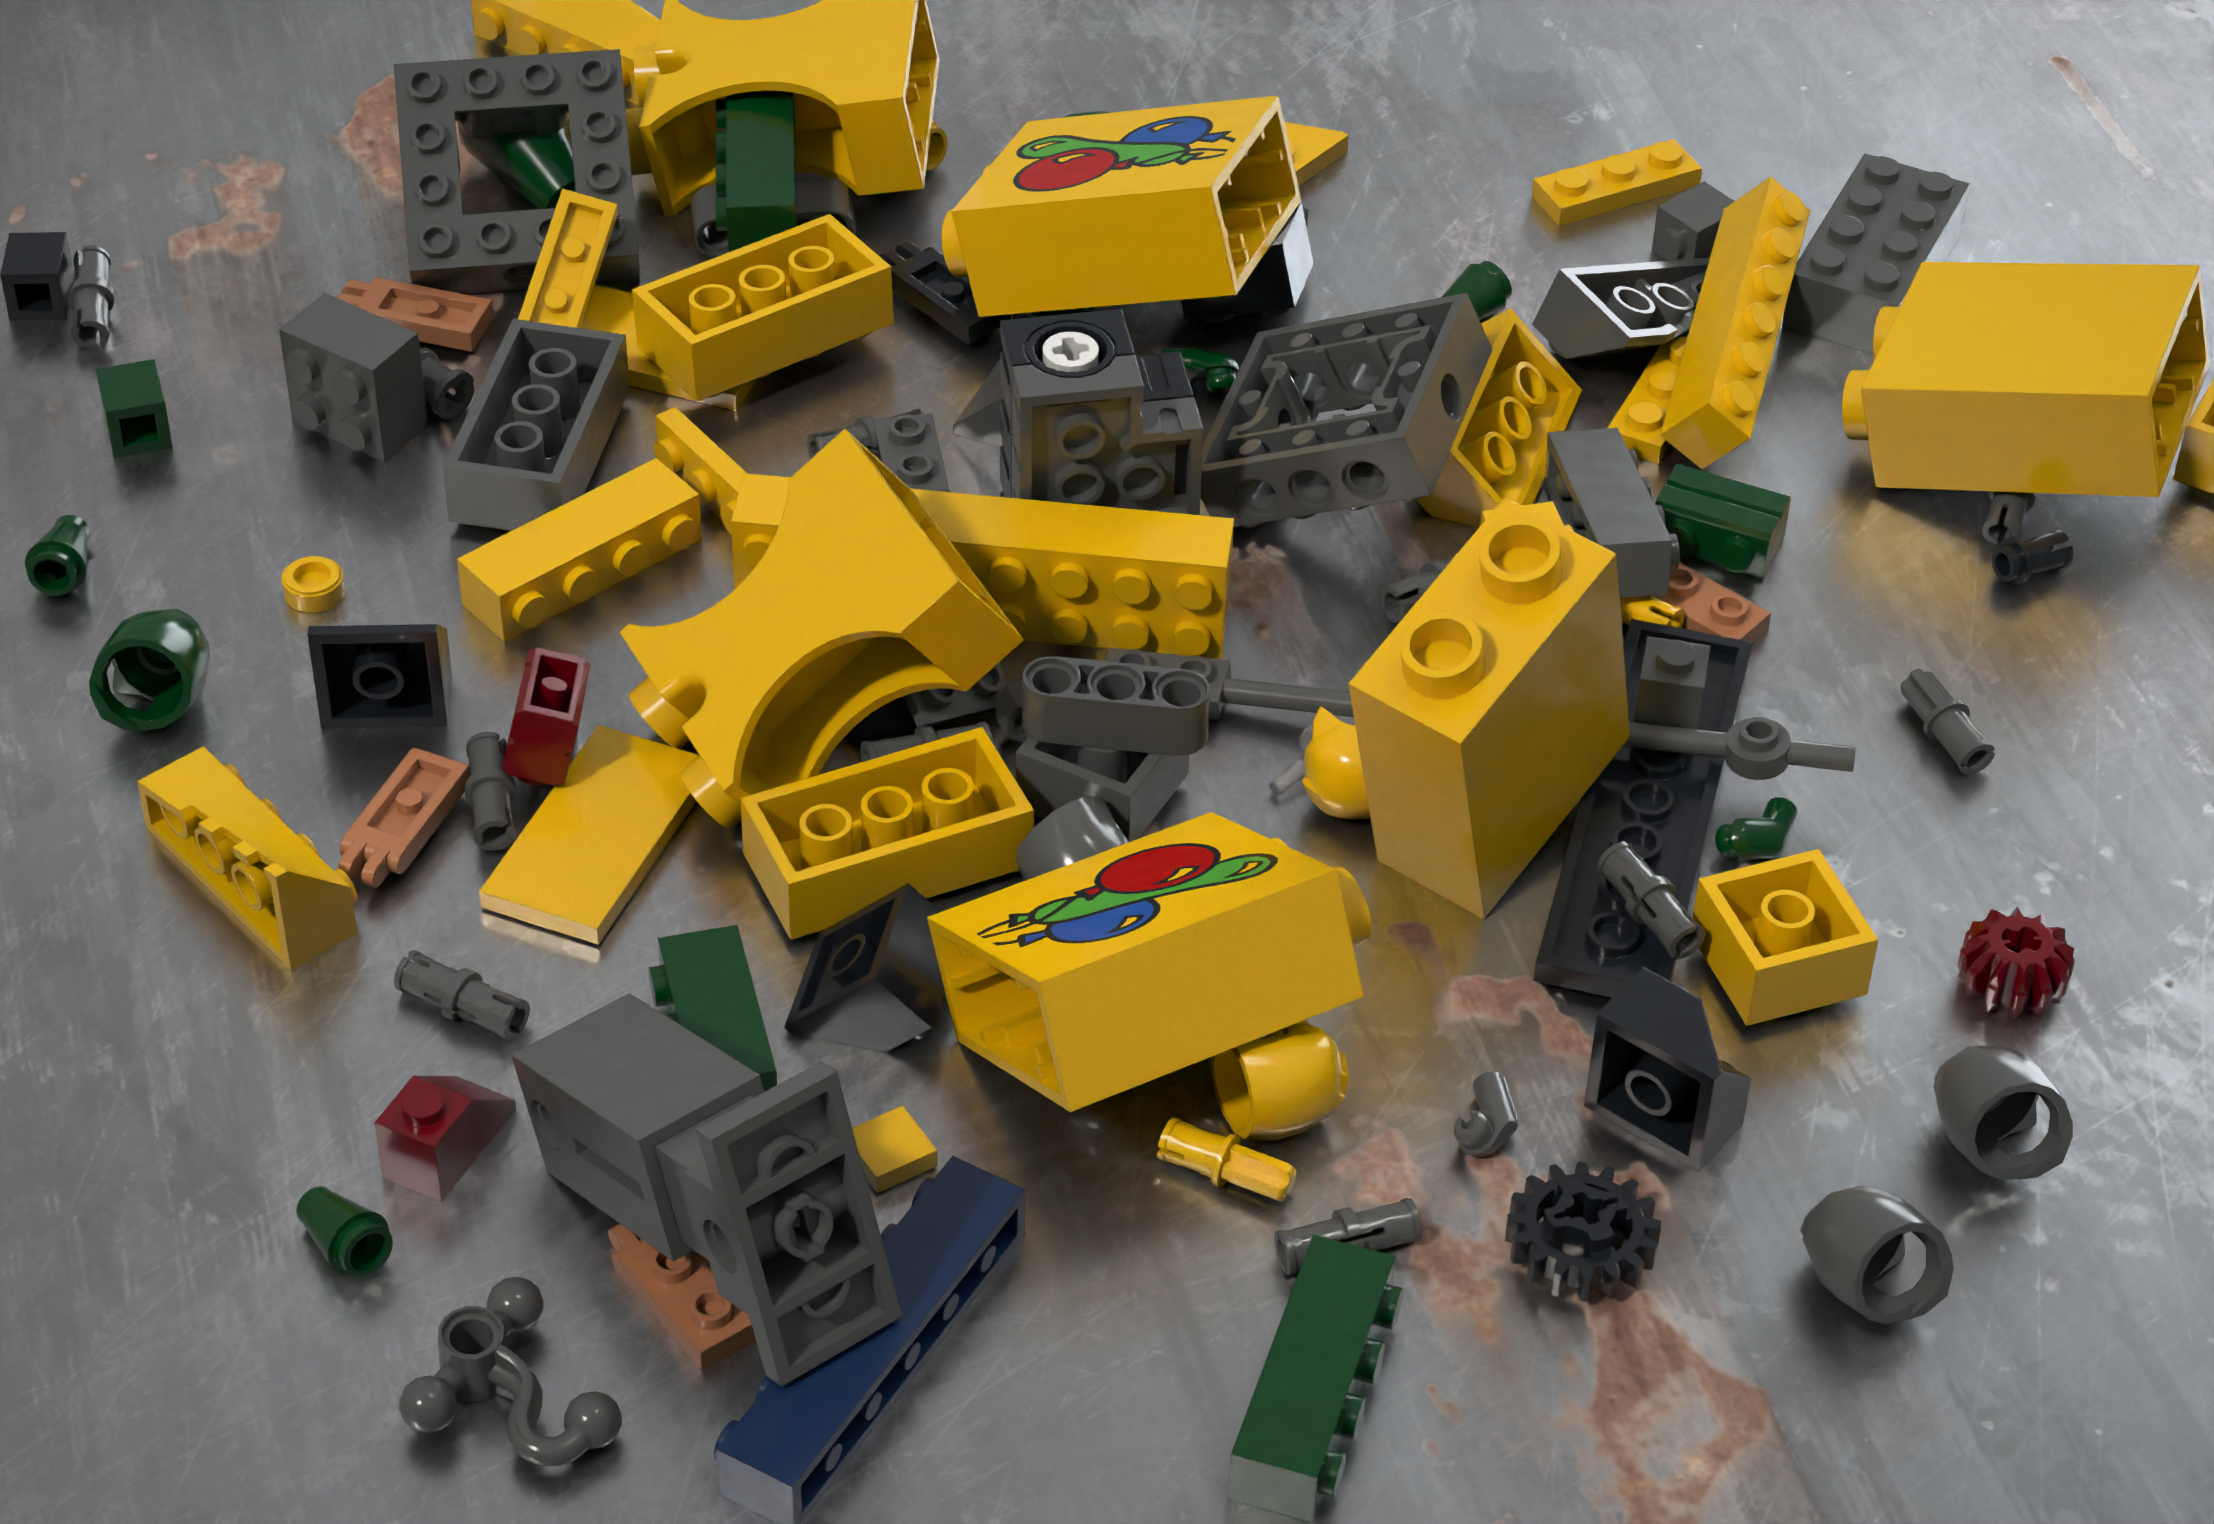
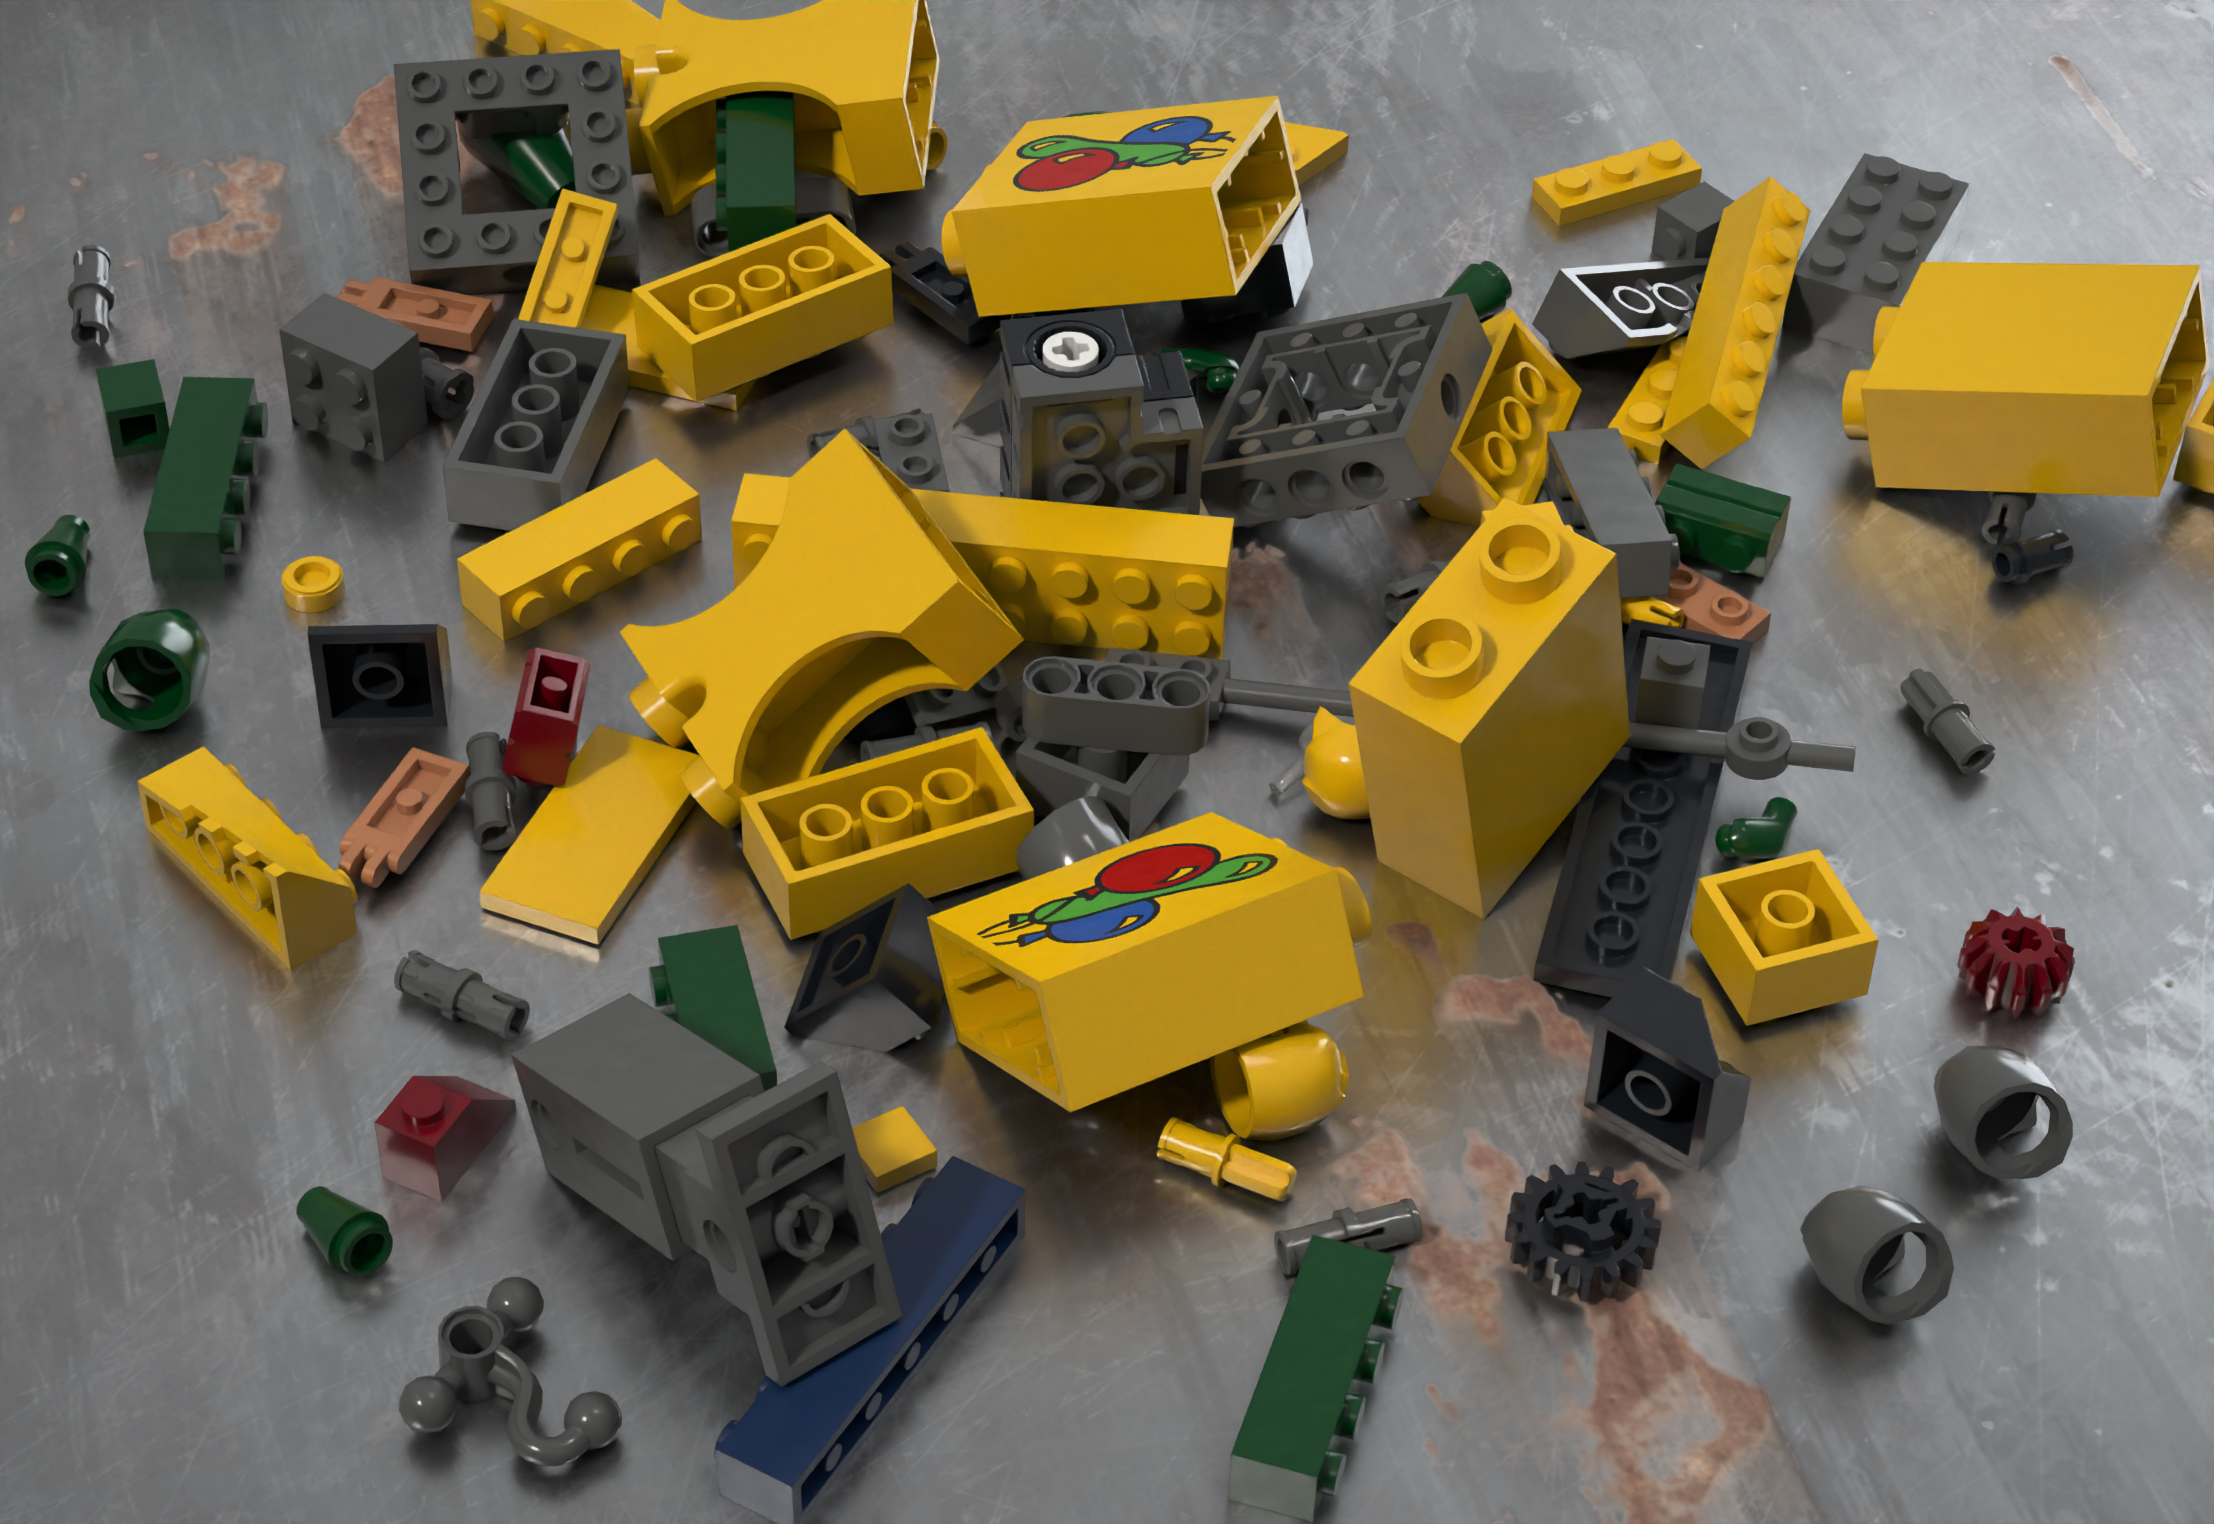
(37, 275): black brick -> none
(205, 478): none -> dark green brick
(682, 1298): nougat hinge -> none
(698, 463): yellow plate -> none
(1493, 1122): dark grey arm -> none
(1651, 900): dark grey pin -> none

